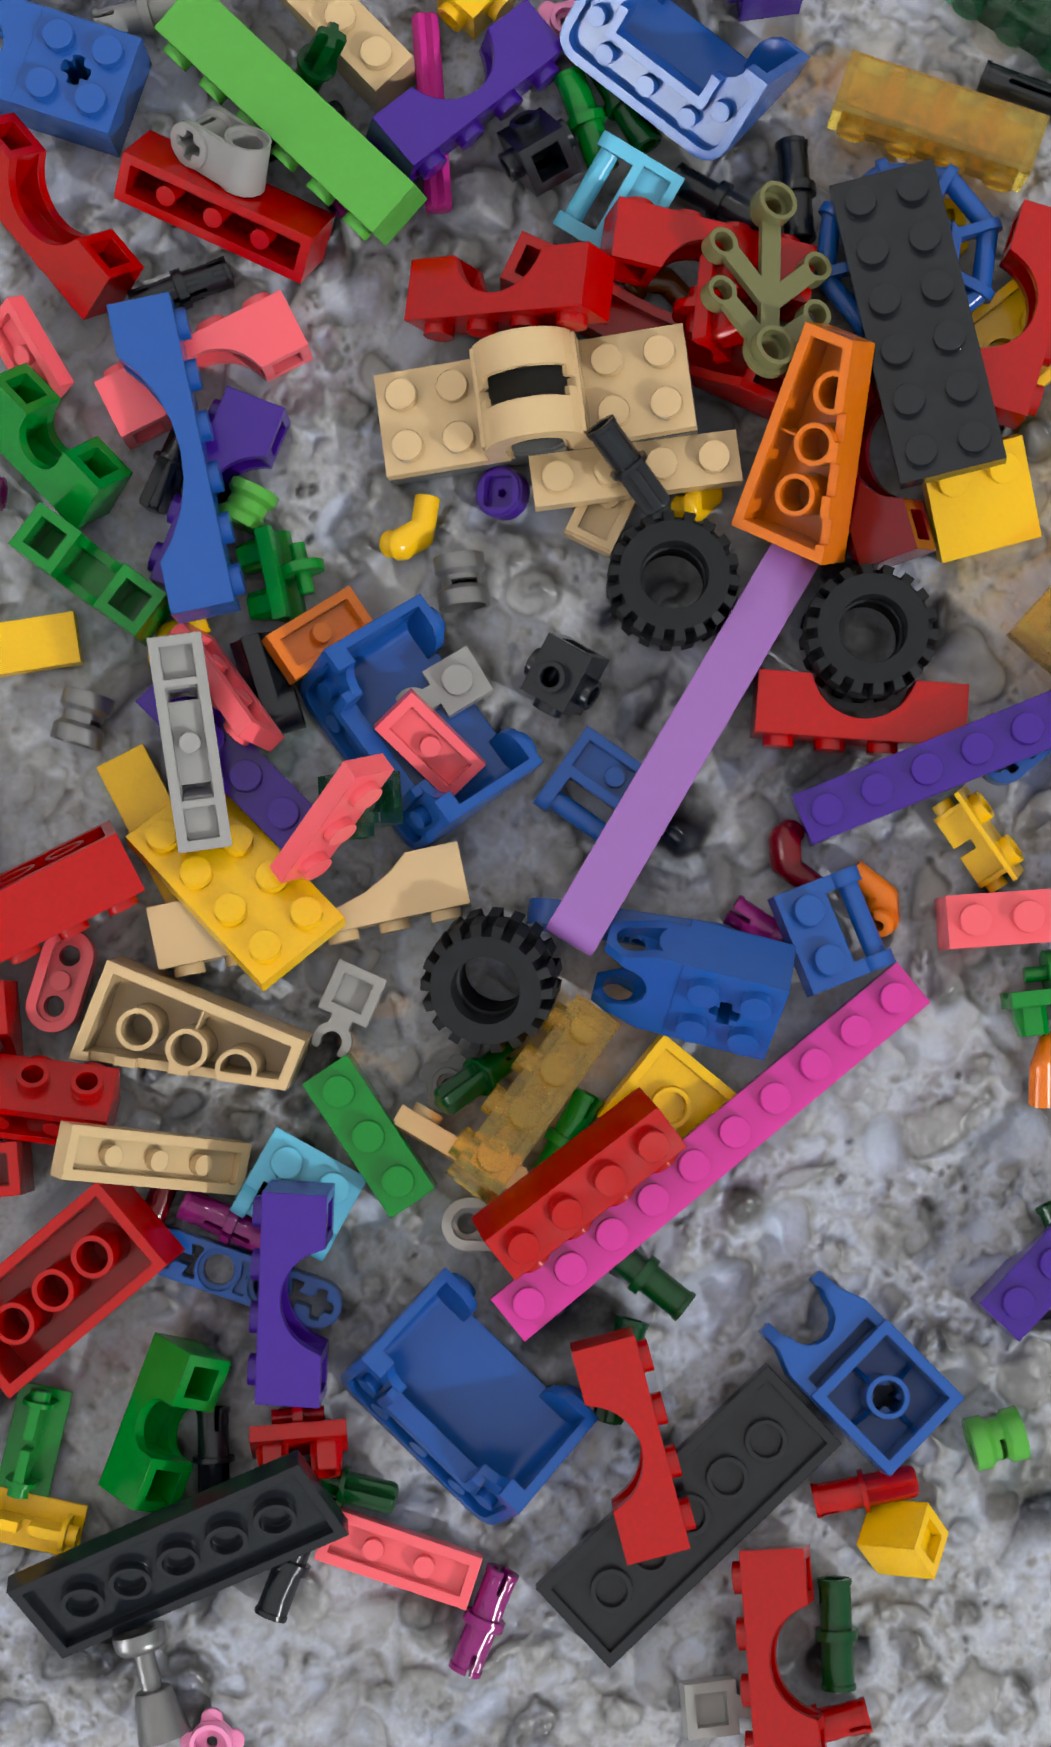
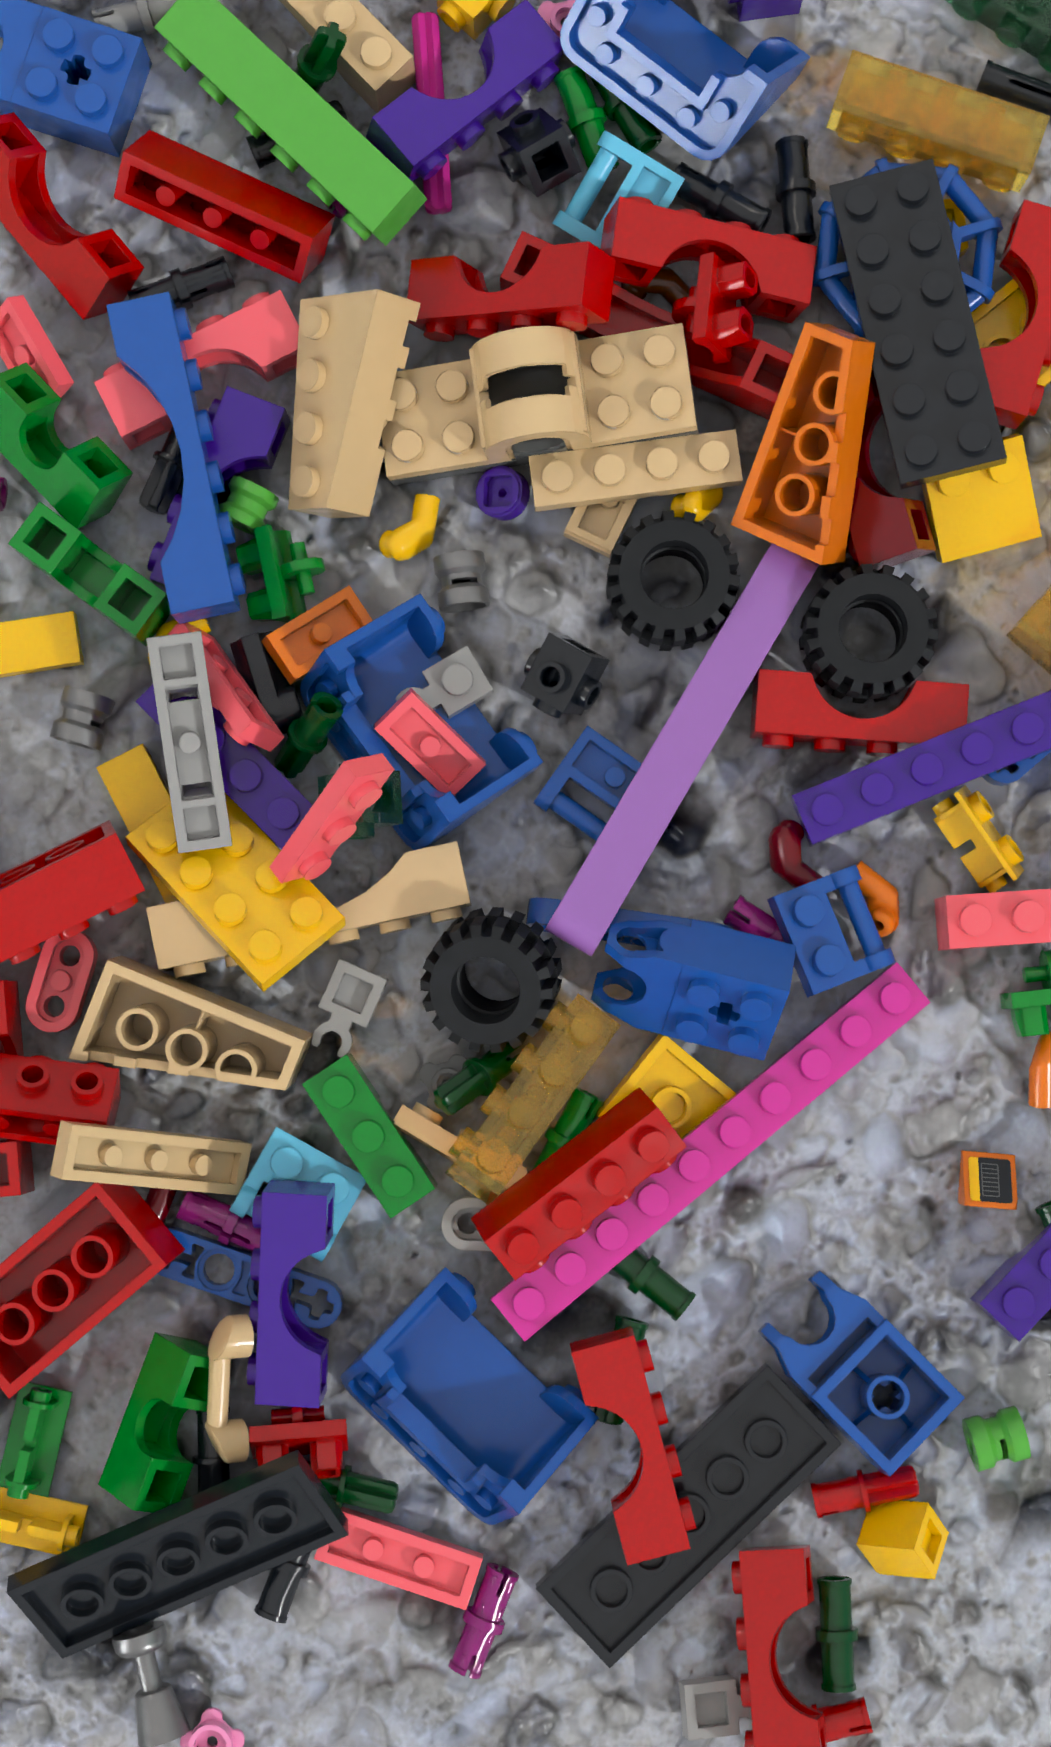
(224, 151): light grey piece -> none
(229, 1340): none -> tan bar
(308, 734): none -> dark green axle
(343, 398): none -> tan wedge
(628, 465): black axle -> none
(769, 211): olive plant -> none
(987, 1180): none -> slope

